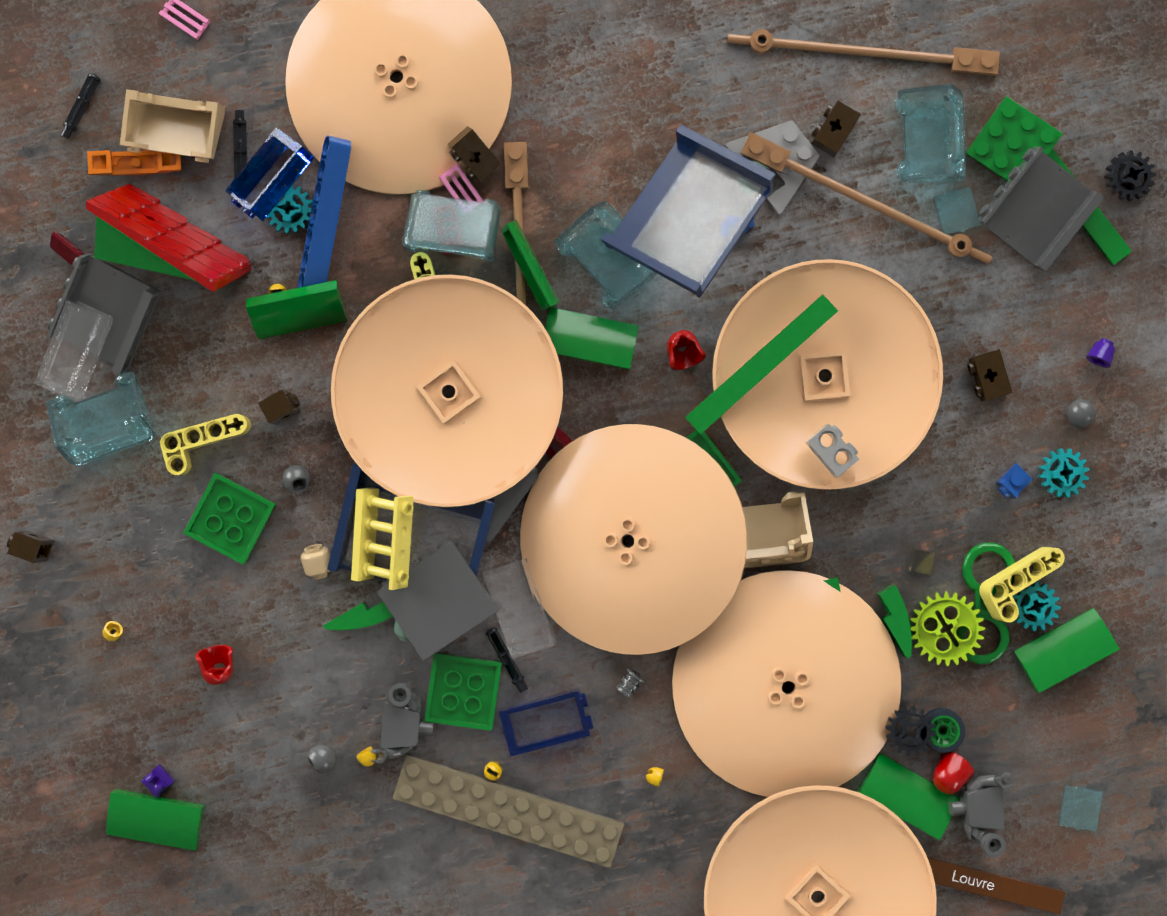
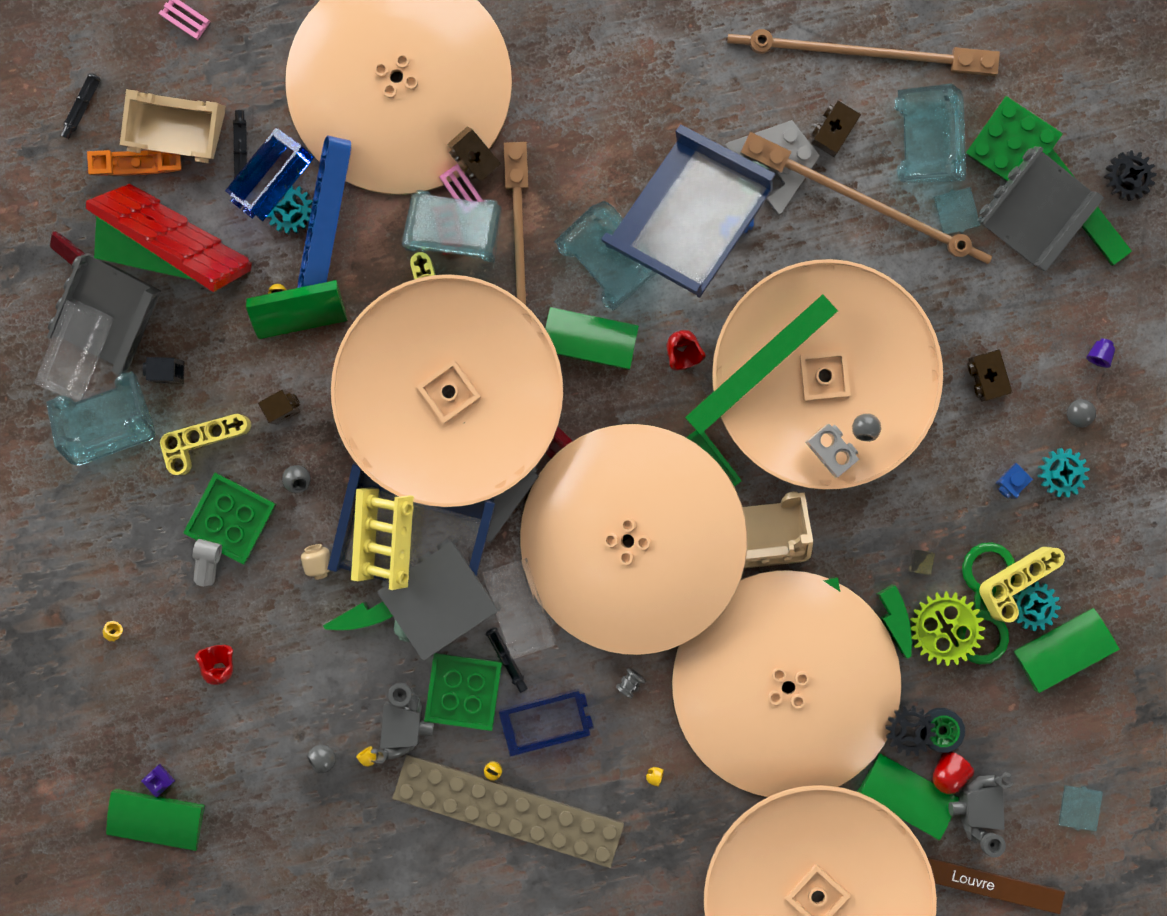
(29, 546): dark brown brick -> none
(164, 370): none -> black brick
(207, 556): none -> light grey piece
(529, 265): green slope -> none
(866, 427): none -> dark grey piece

